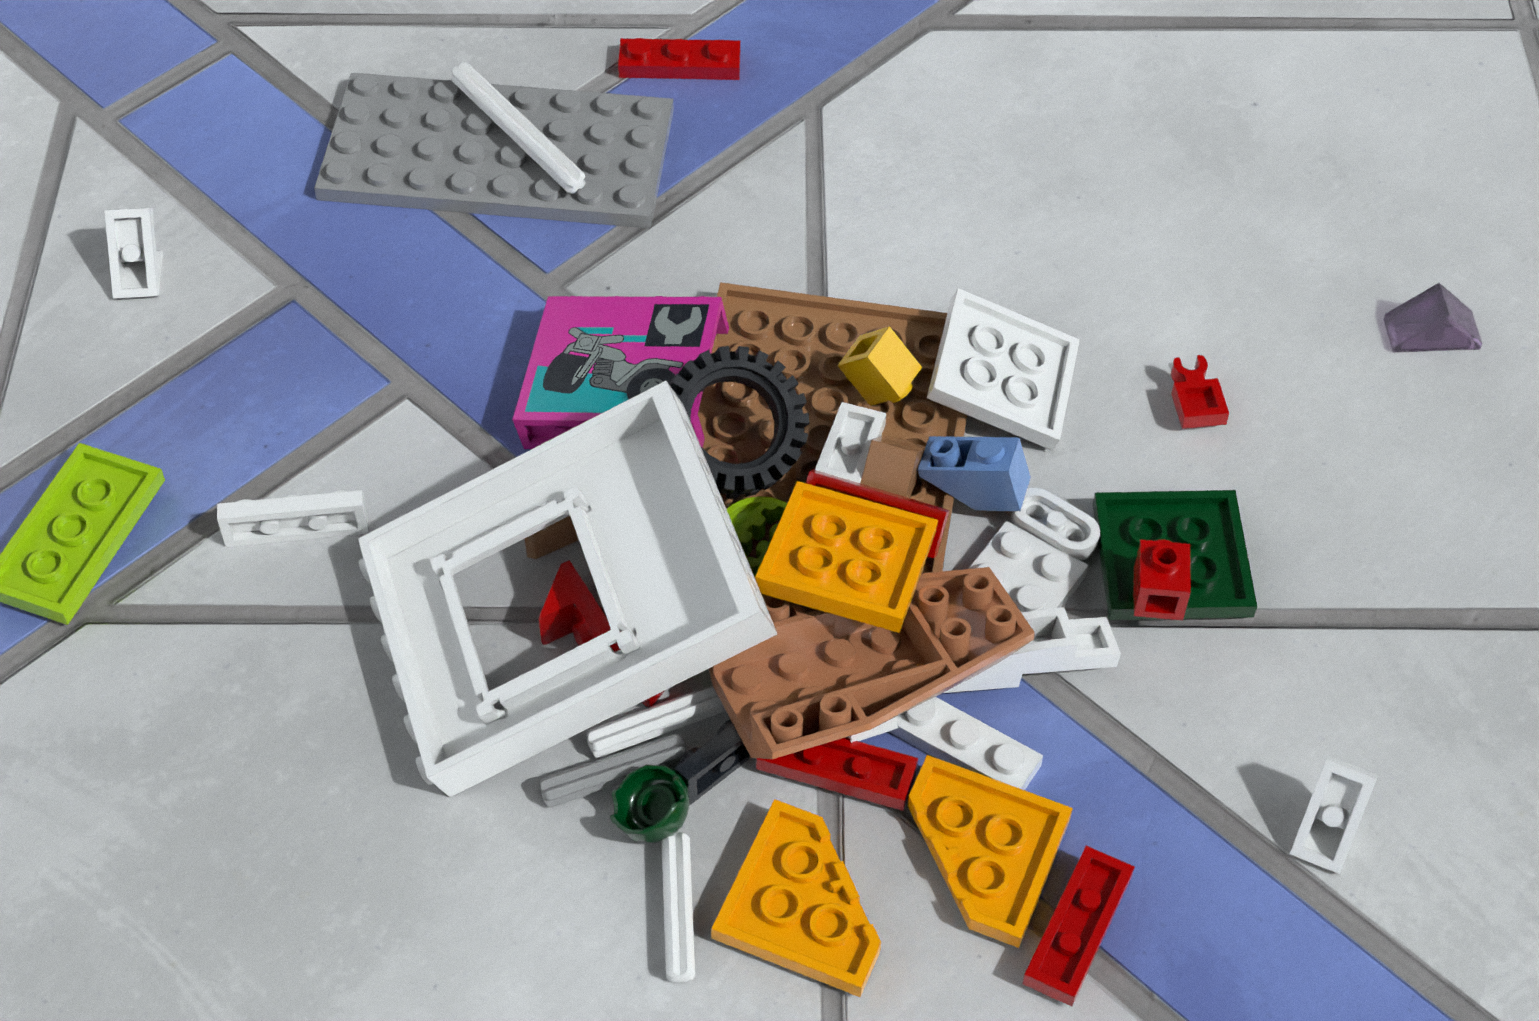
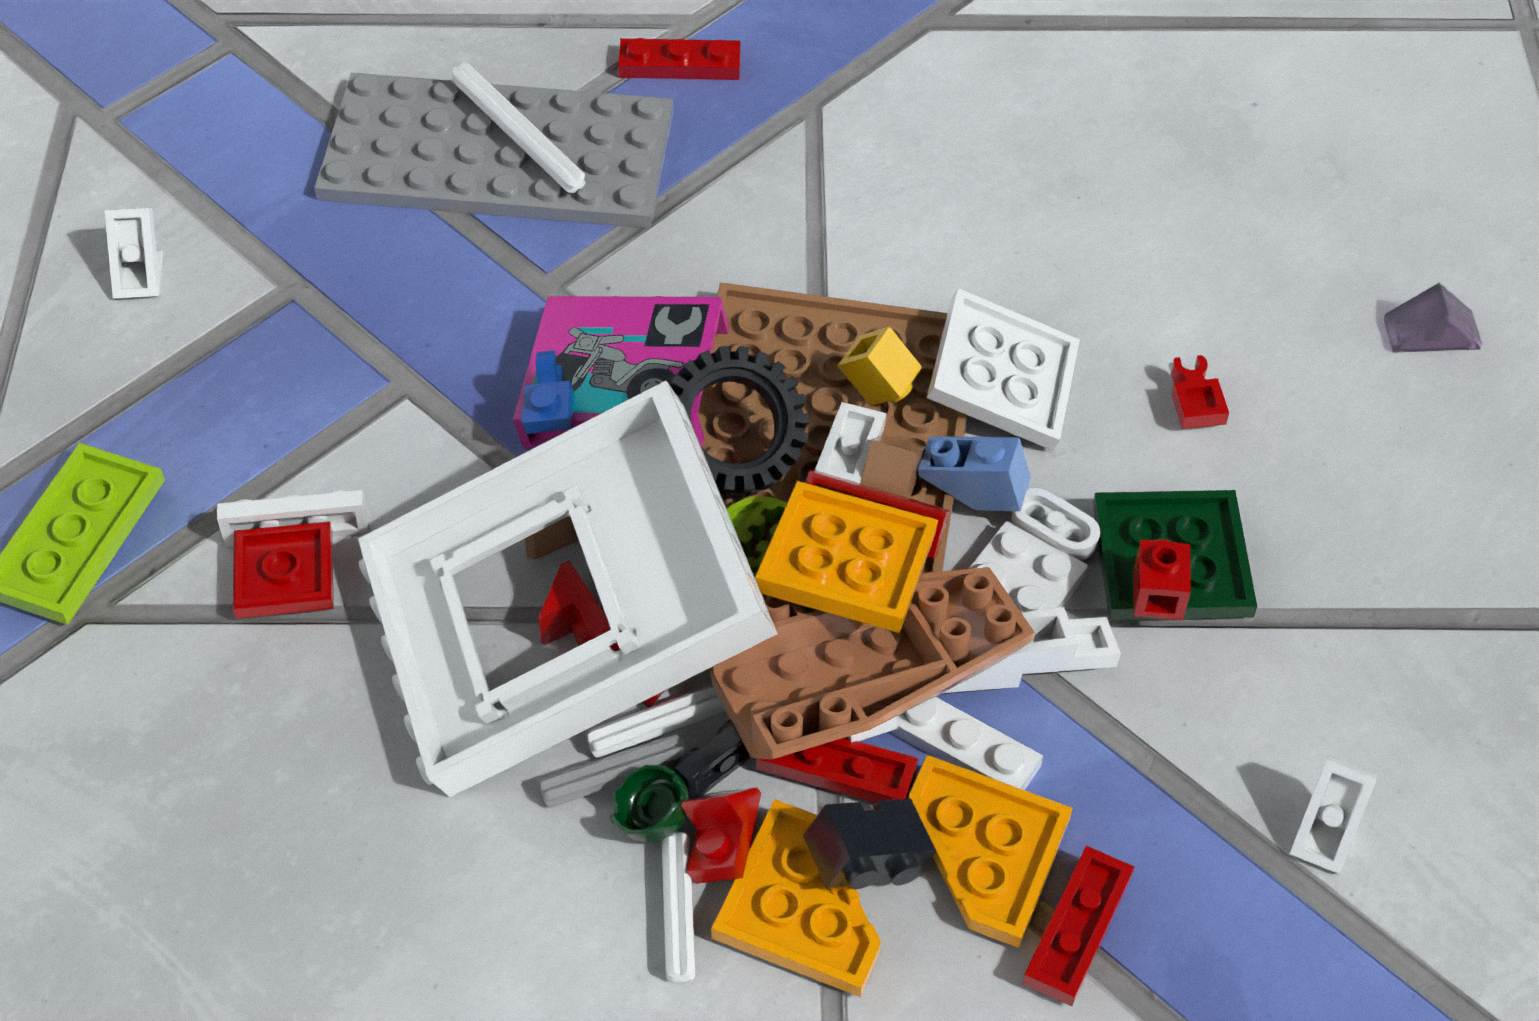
(283, 570): none -> red plate
(550, 402): none -> blue plate
(722, 834): none -> red slope
(869, 845): none -> black brick

